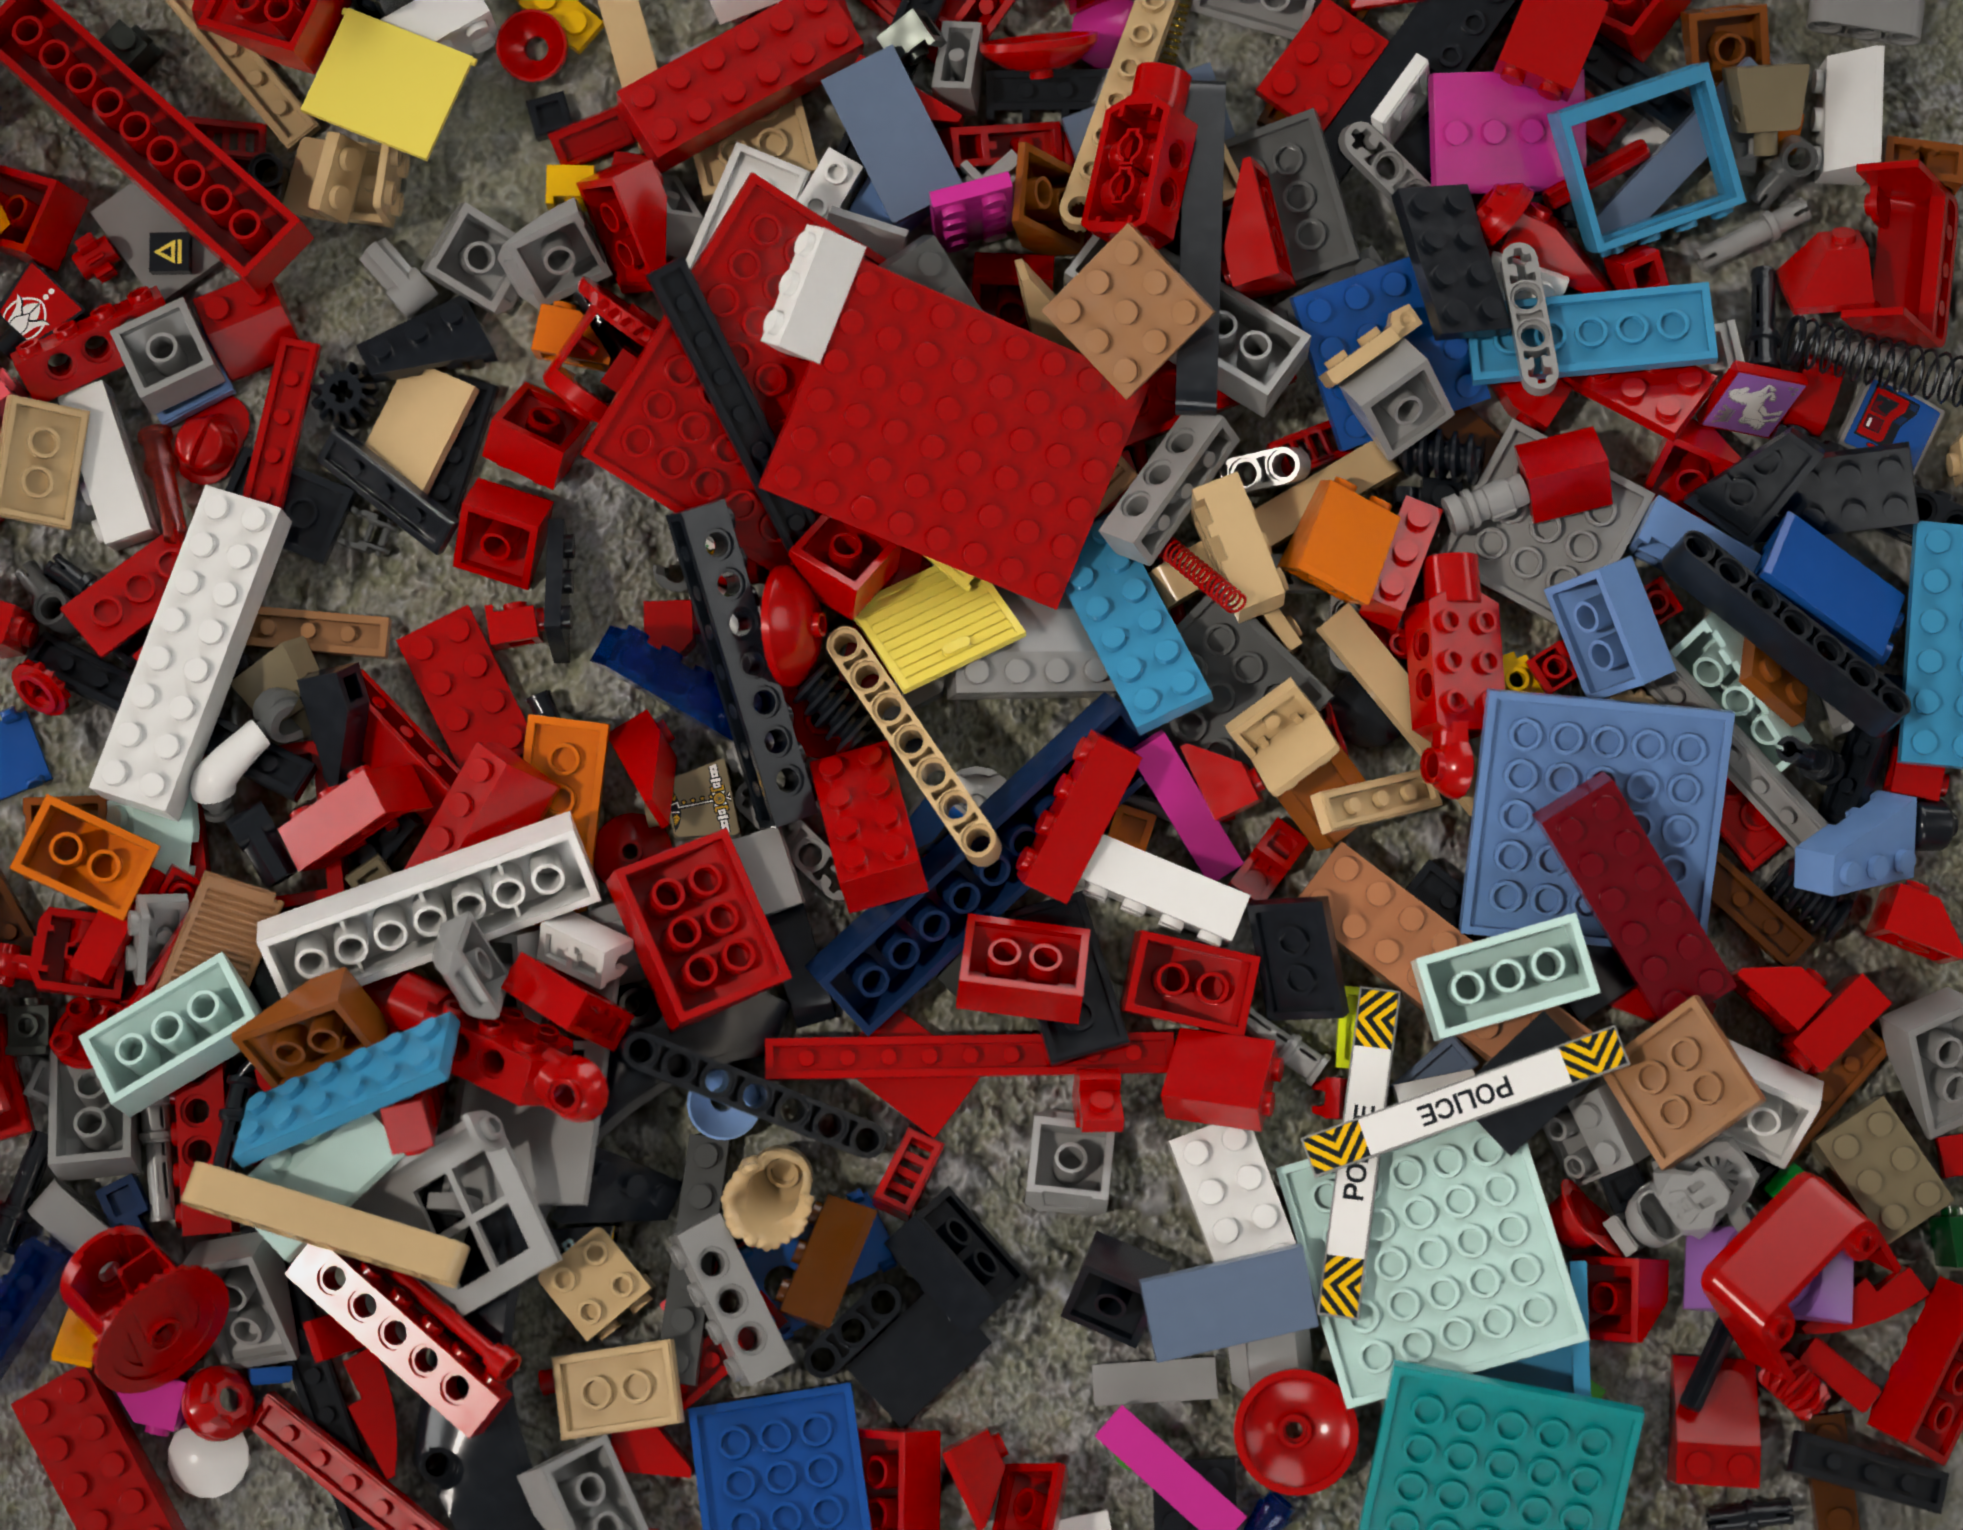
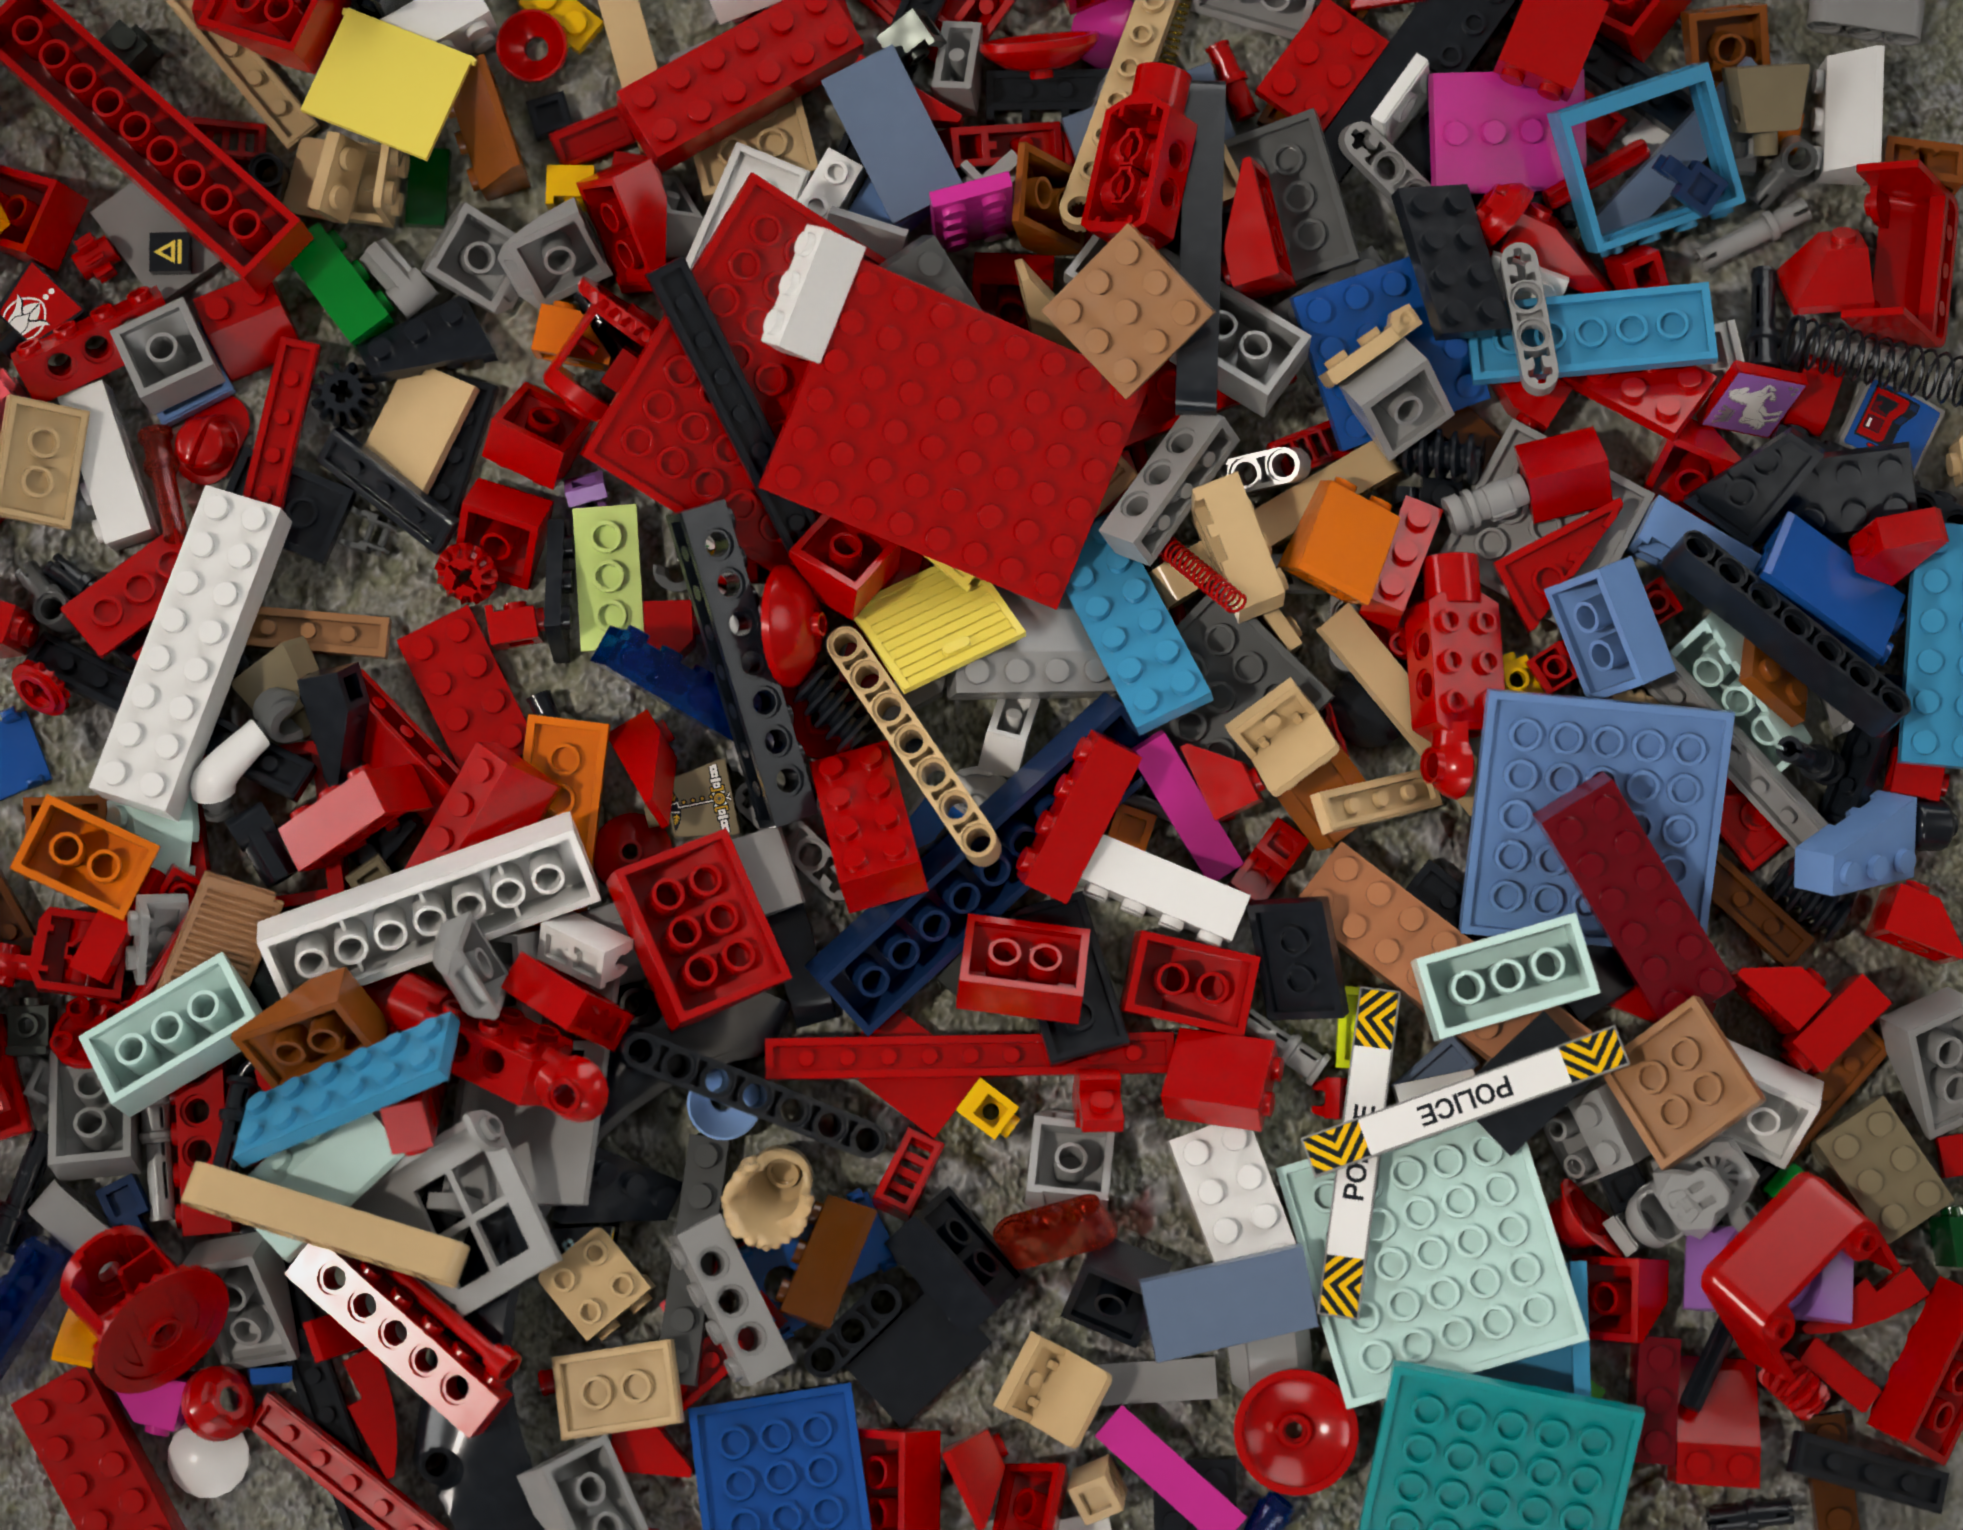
(342, 287): none -> green brick
(428, 190): none -> dark green tile
(483, 576): none -> red gear
(488, 135): none -> dark orange slope
(586, 489): none -> medium lavender tile
(607, 571): none -> yellowish green brick
(978, 1098): none -> yellow brick
(1008, 736): none -> white slope
(1053, 1390): none -> tan bracket
(1055, 1231): none -> clear red beam
(1097, 1489): none -> tan brick
(1236, 86): none -> red pin
(1551, 562): none -> red wing
(1655, 1387): none -> dark red brick
(1695, 185): none -> dark blue plate
(1897, 544): none -> red slope

